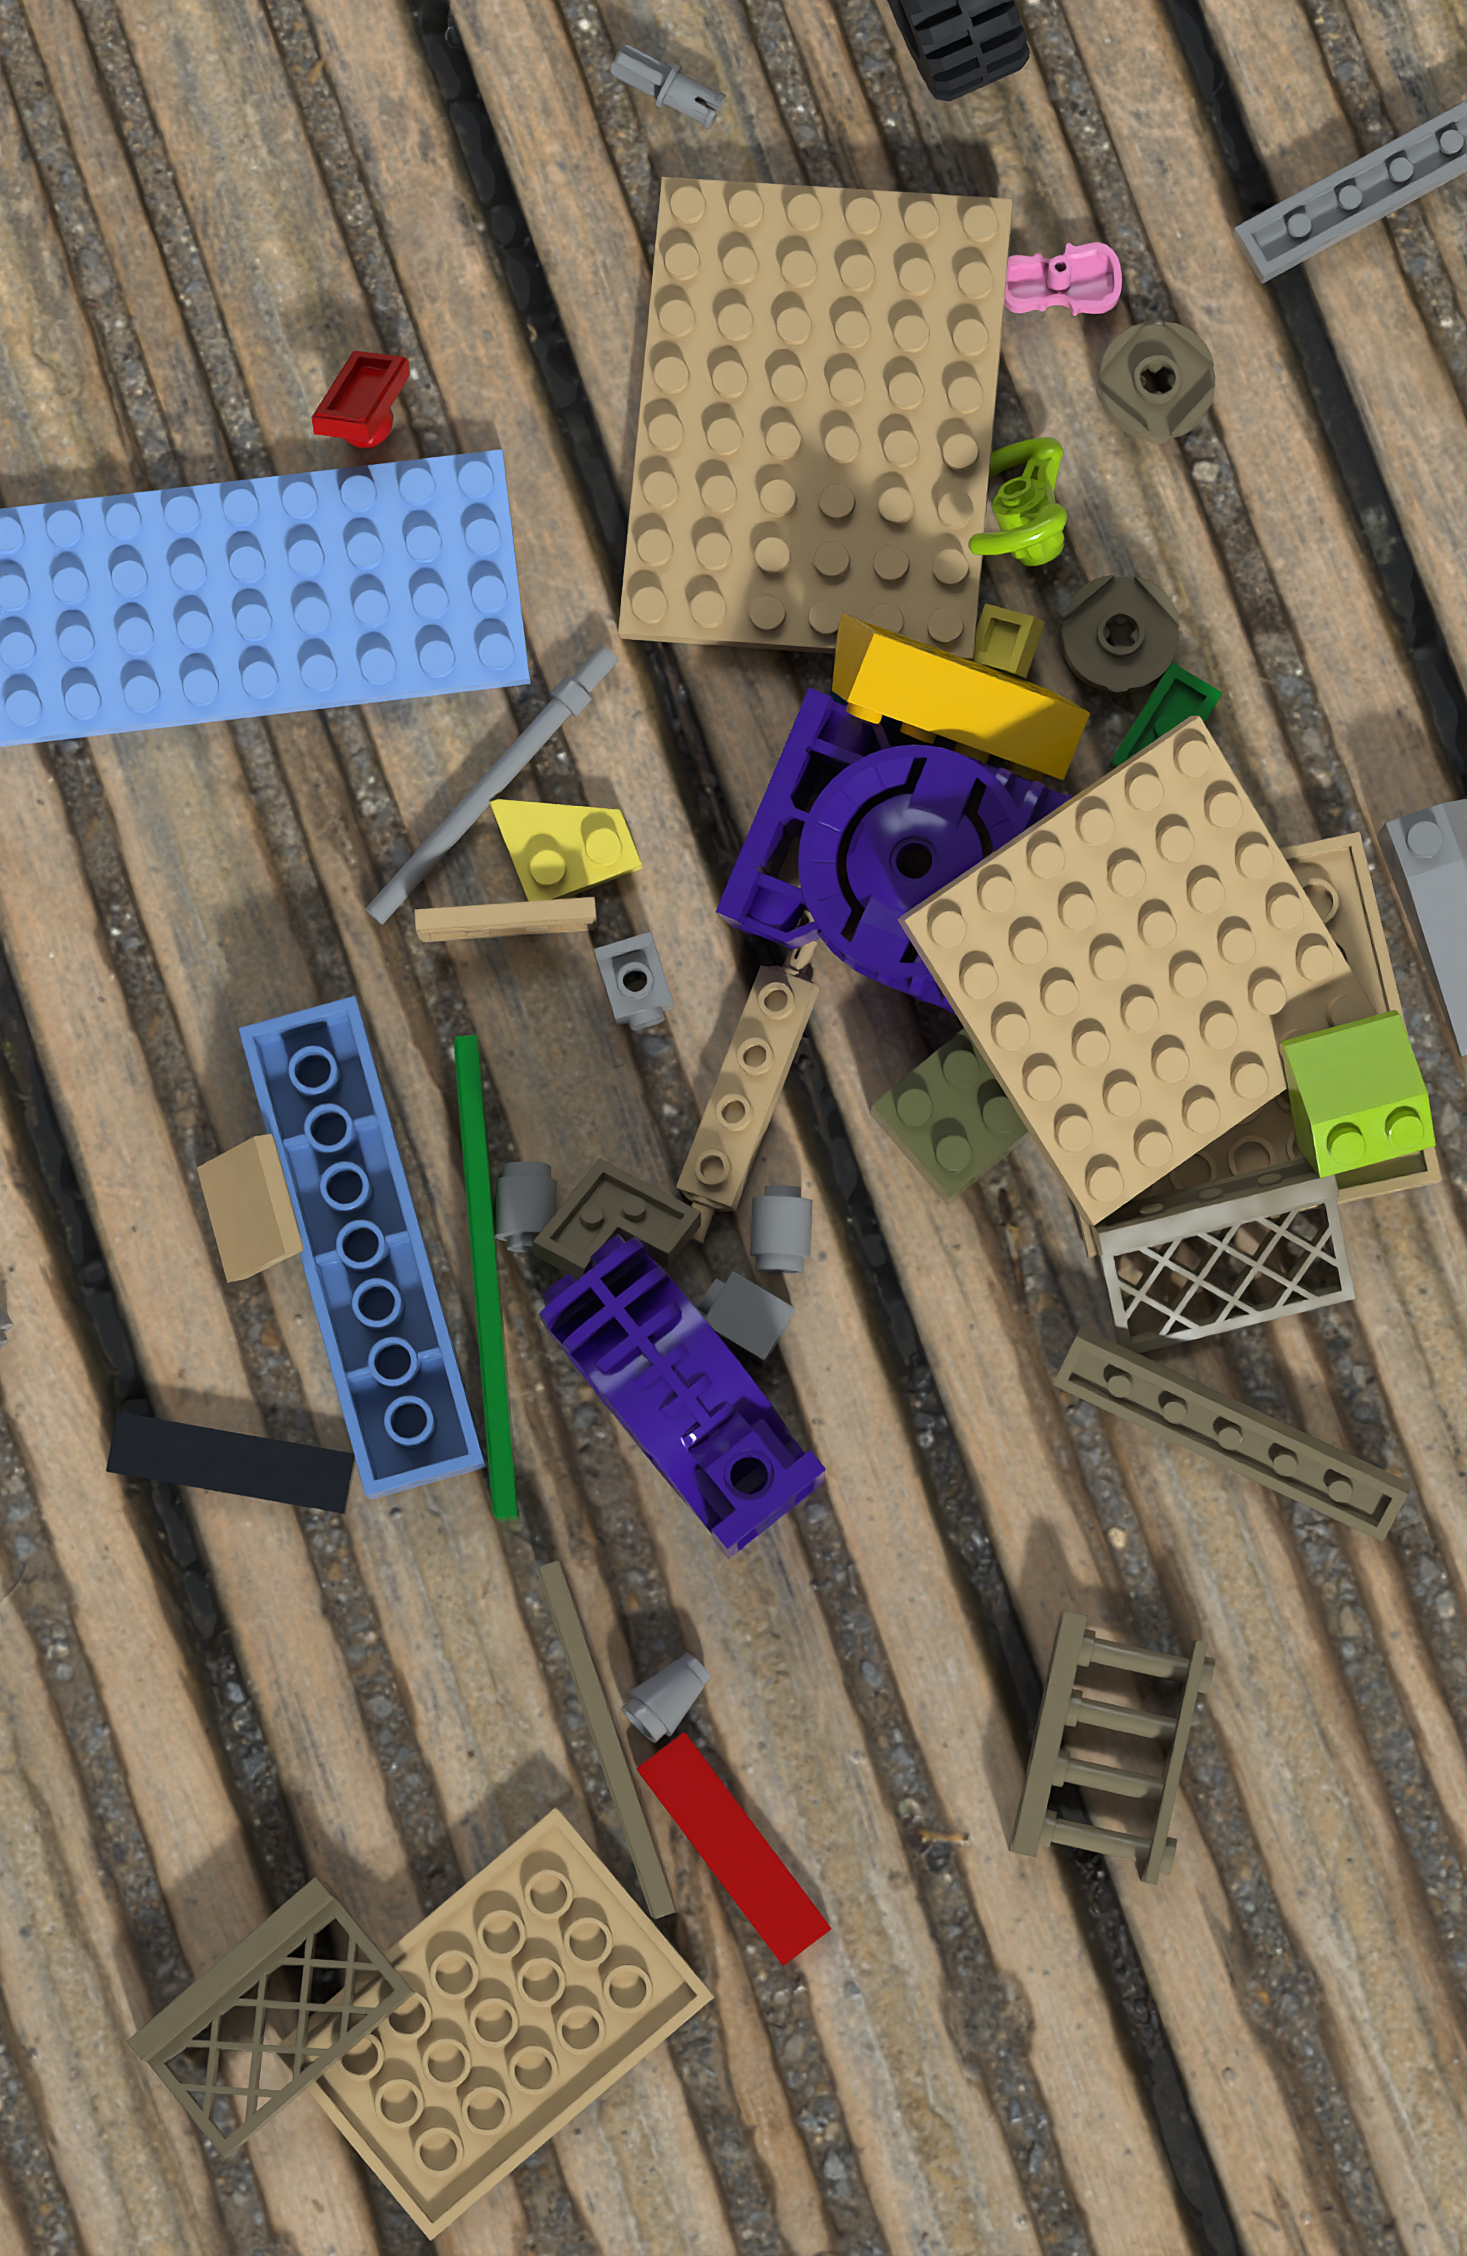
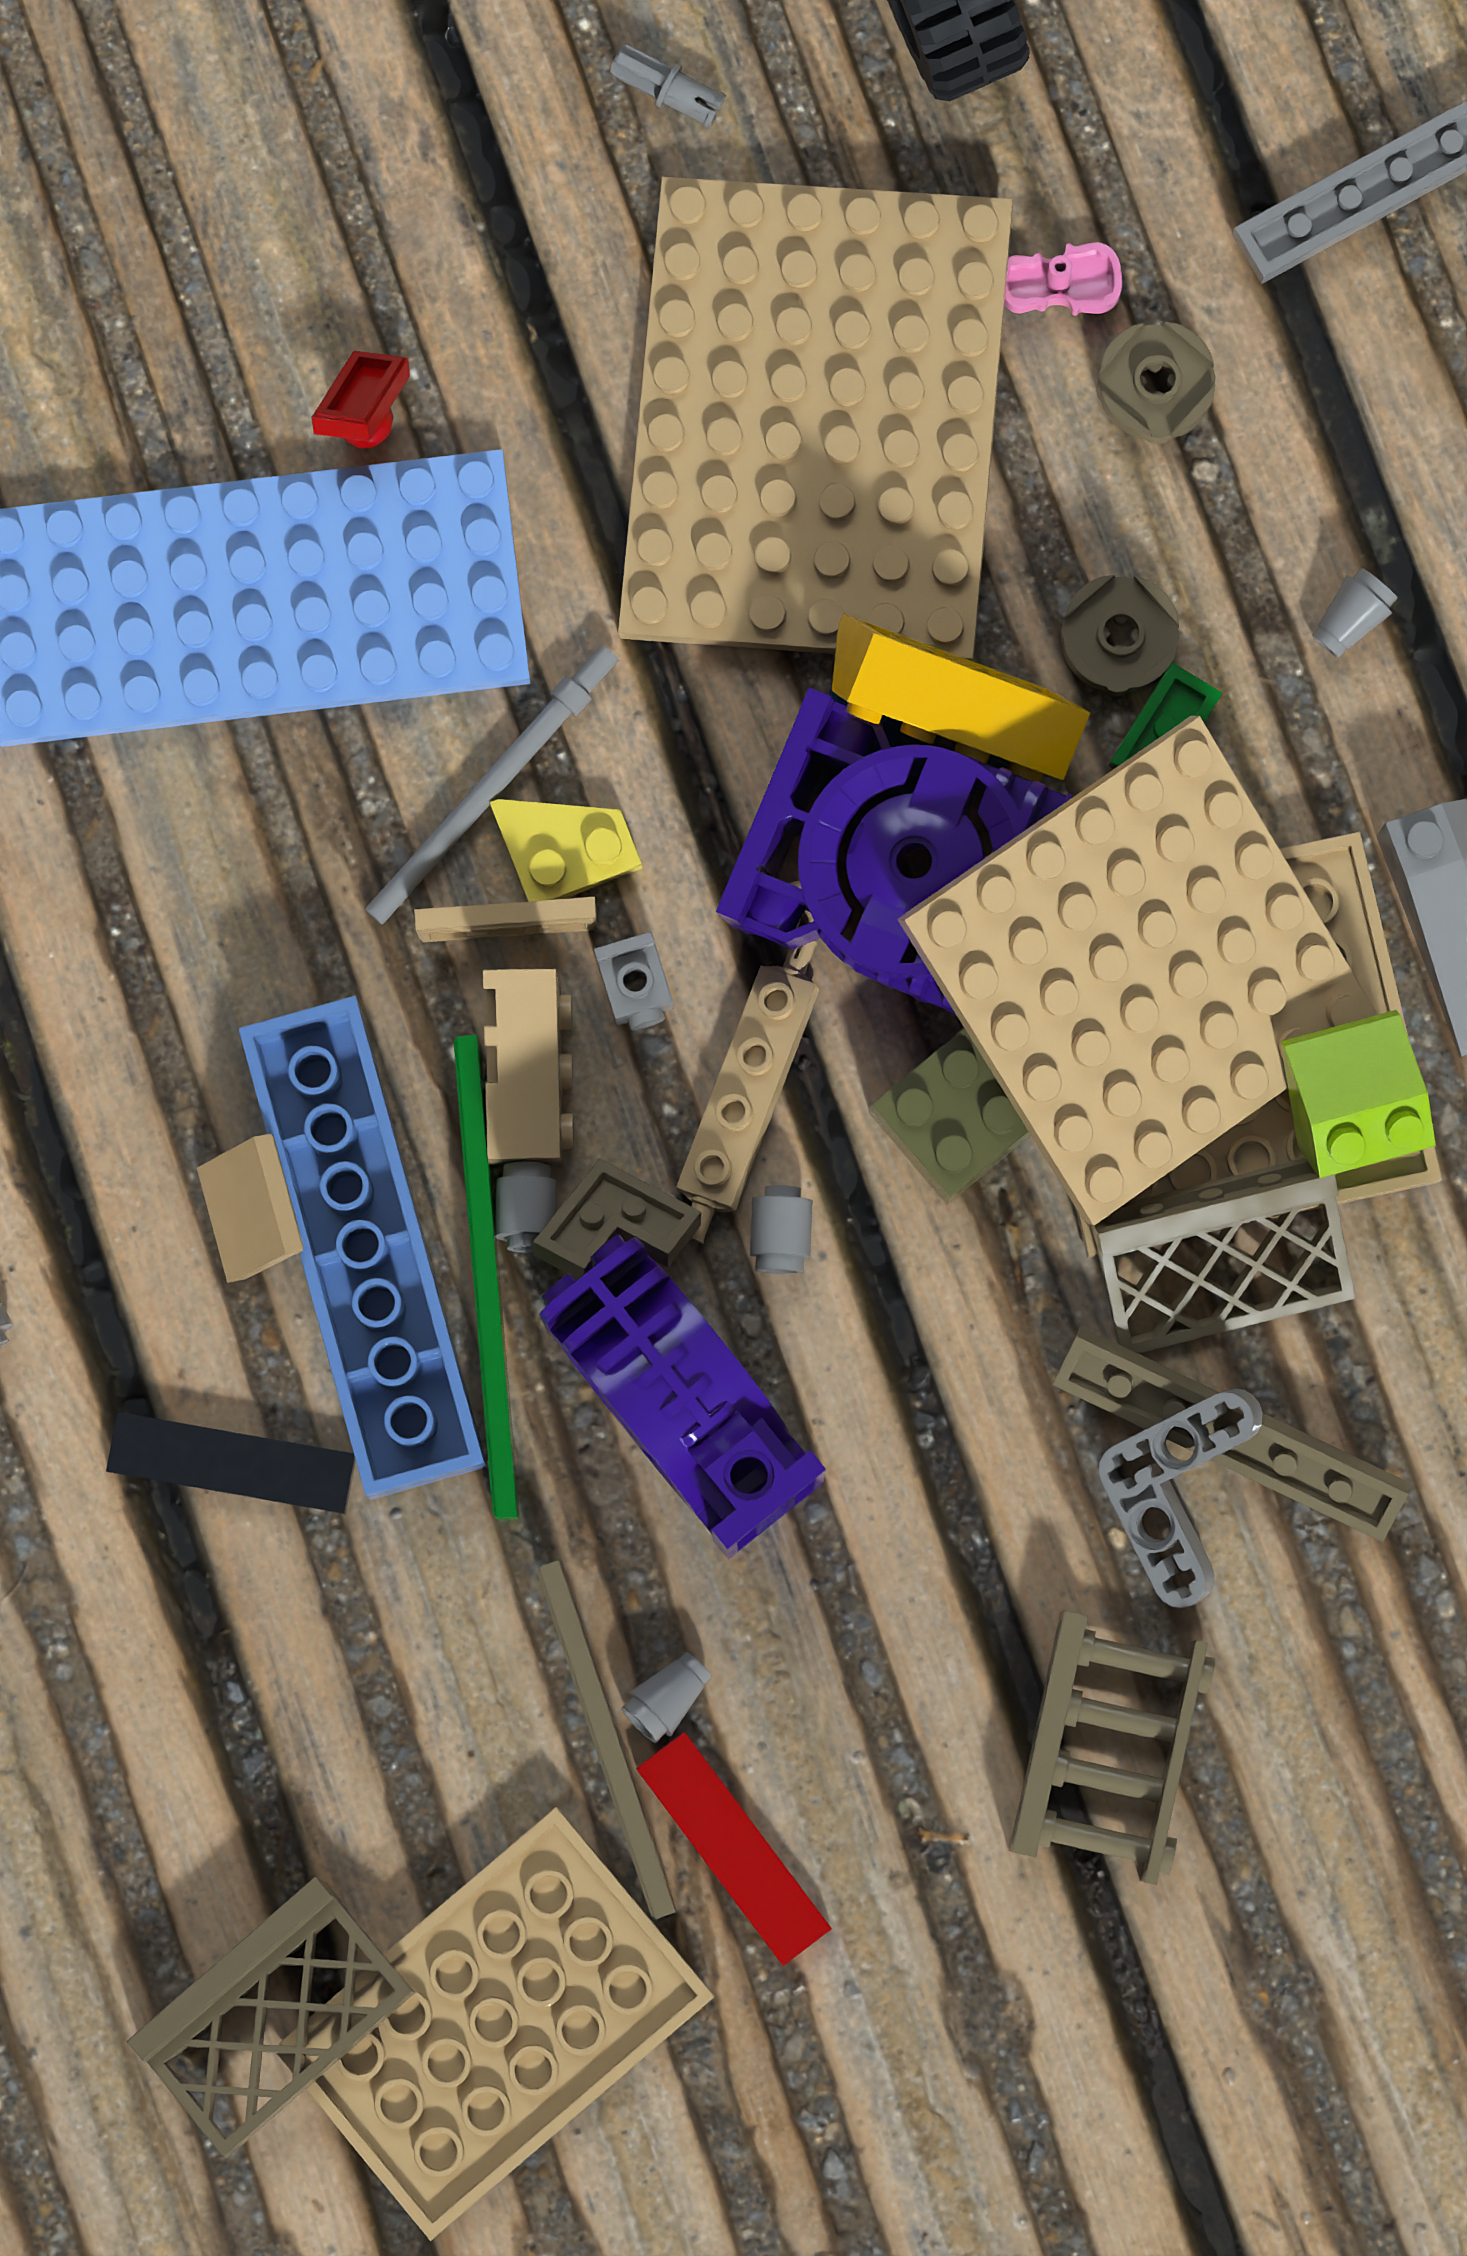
(527, 1066): none -> tan wedge
(746, 1316): light grey brick -> none
(1007, 640): light yellow plate -> none
(1026, 505): lime piece -> none
(1156, 1490): none -> light grey beam
(1354, 612): none -> light grey cone

